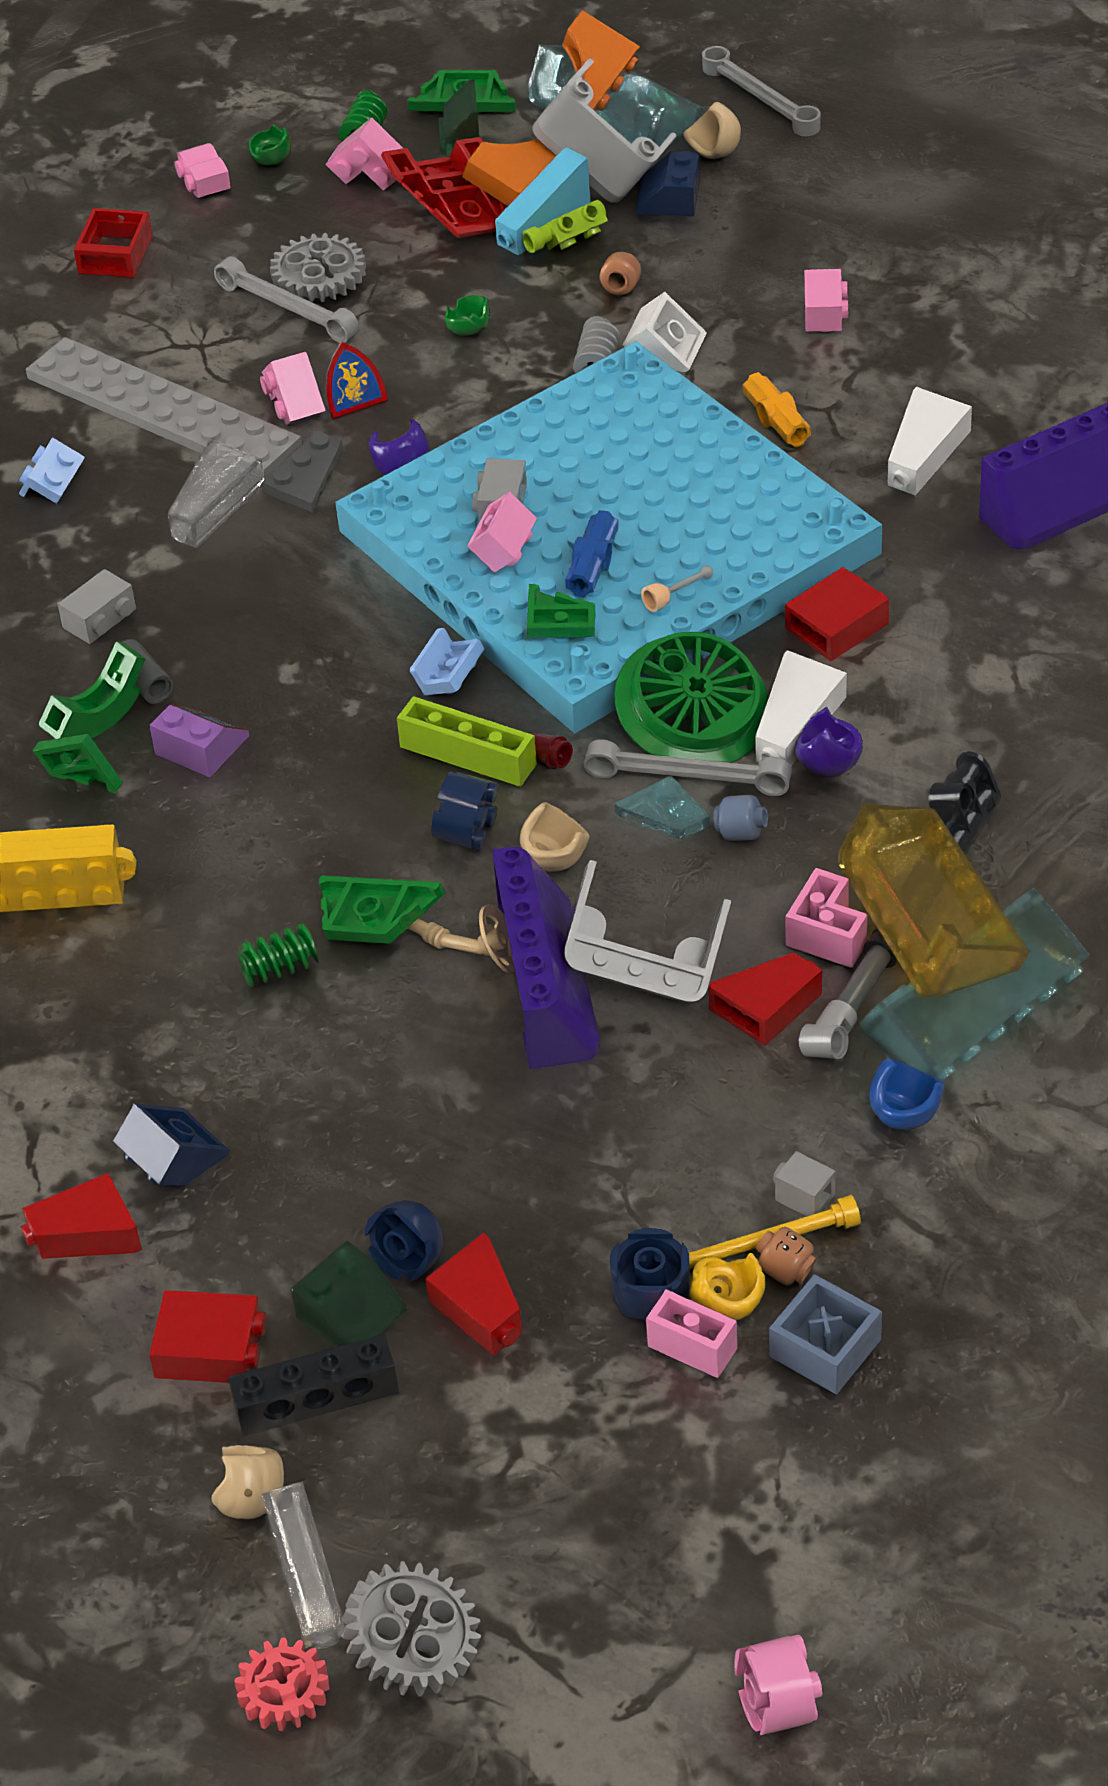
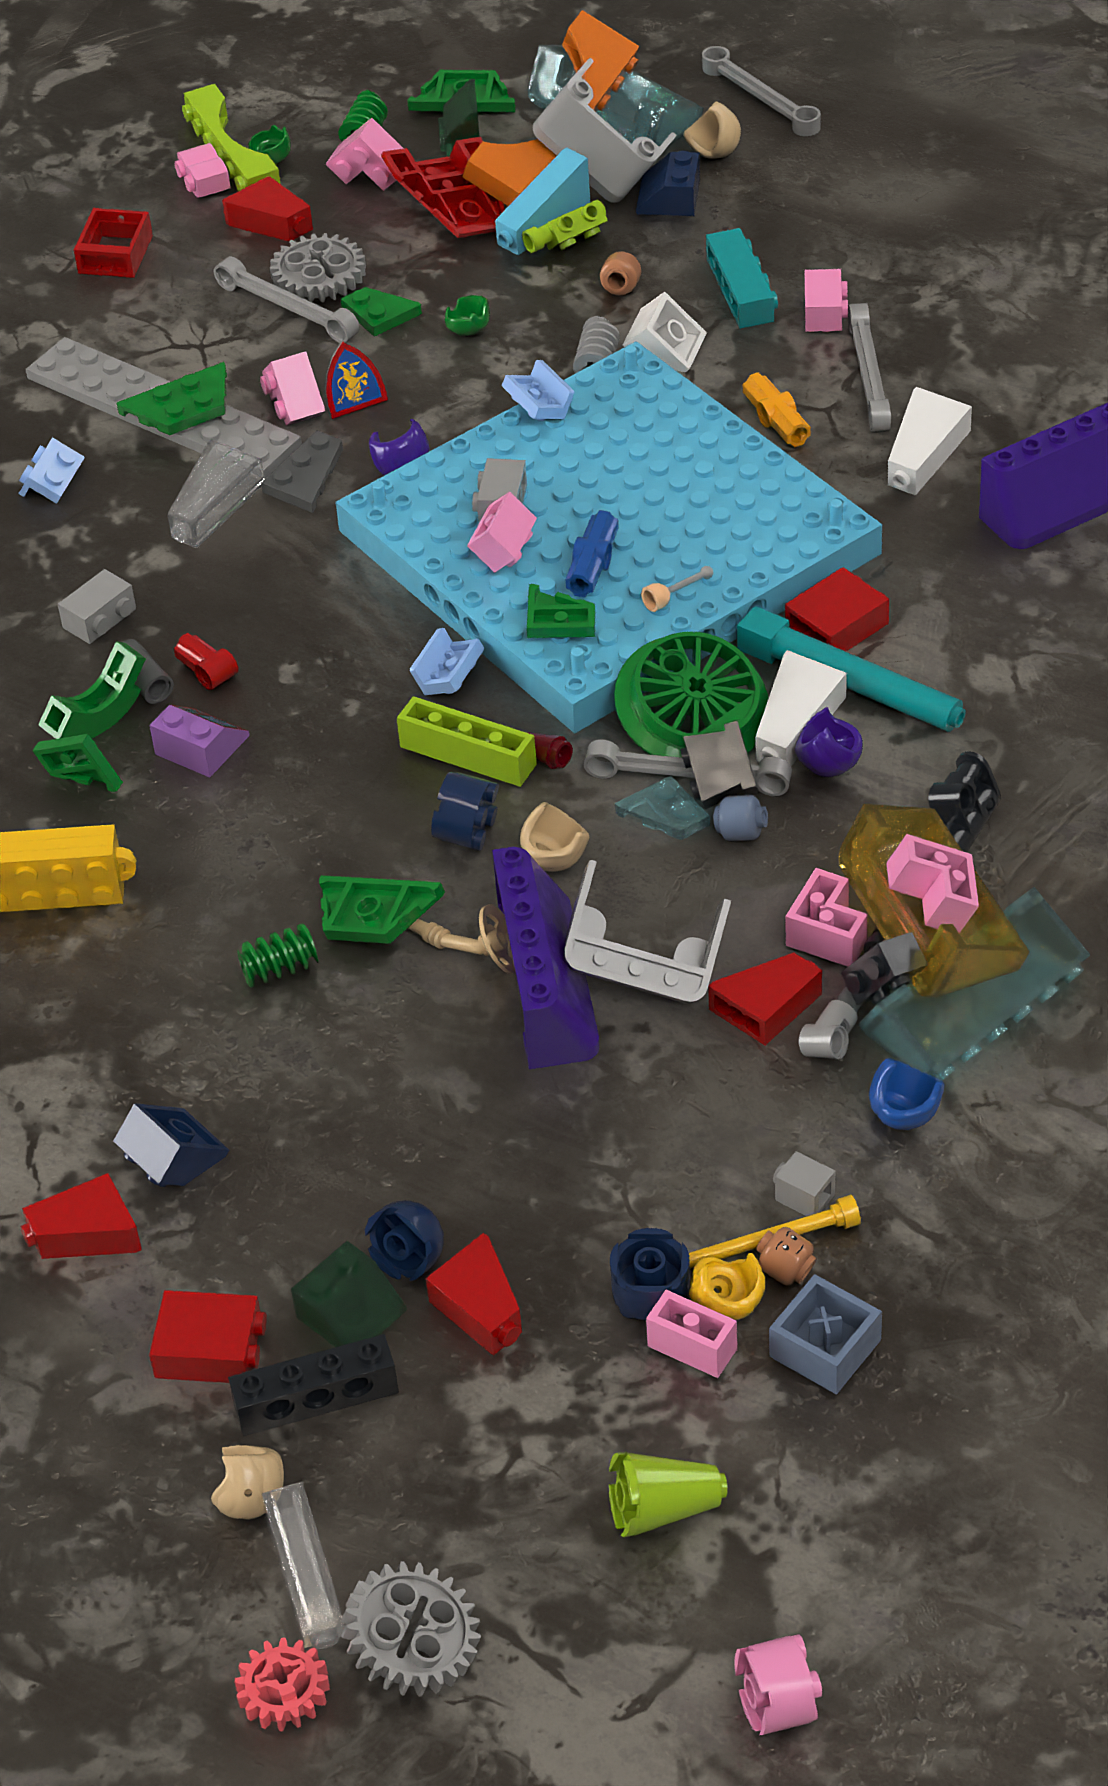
(180, 402): none -> green wing
(209, 117): none -> lime arch
(209, 665): none -> red piece
(268, 210): none -> red slope
(380, 310): none -> green wing
(541, 393): none -> light blue bracket
(661, 1491): none -> lime cone
(719, 765): none -> hips
(741, 278): none -> teal brick
(769, 637): none -> teal brick
(878, 406): none -> light grey piece
(884, 969): none -> black brick
(939, 877): none -> bright pink brick

